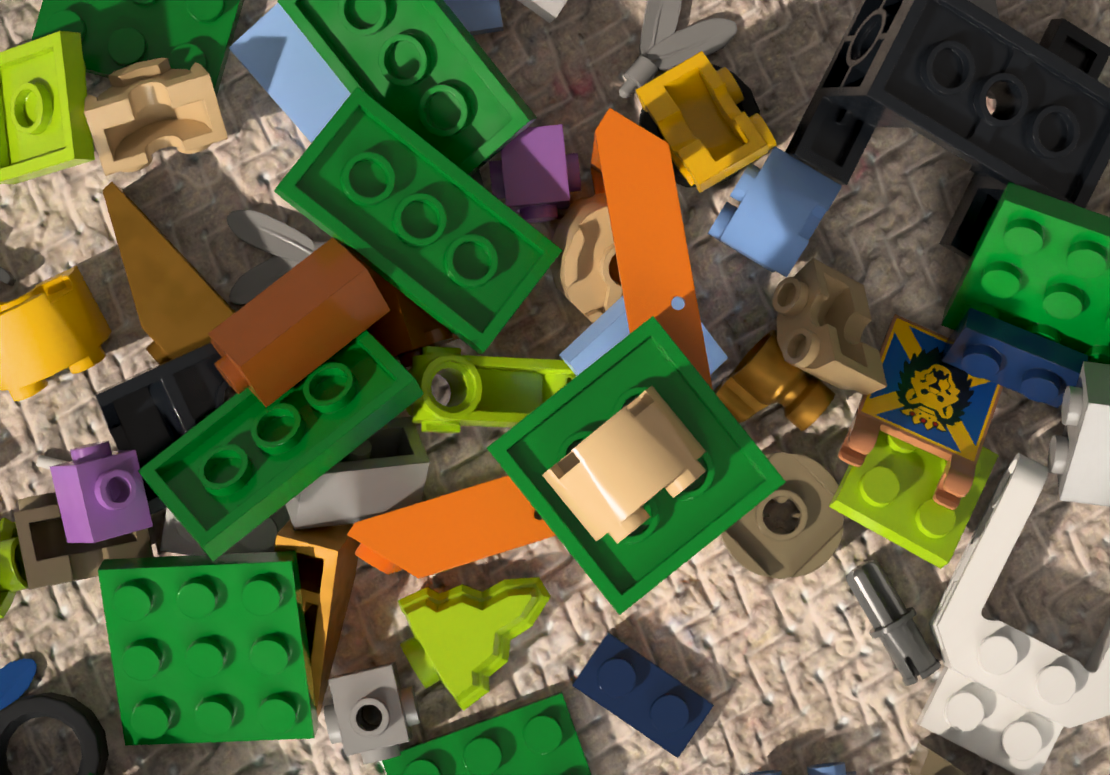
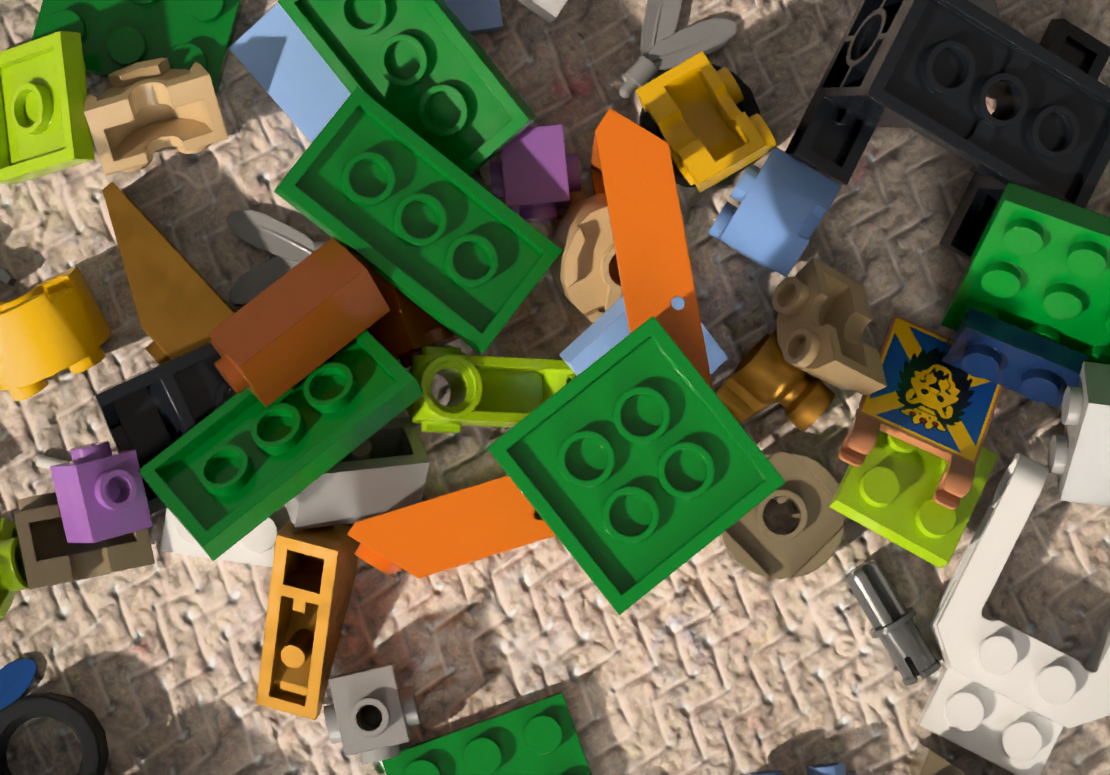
(209, 648): green plate -> none
(468, 632): lime rock -> none
(627, 465): tan cylinder -> none
(642, 694): dark blue plate -> none

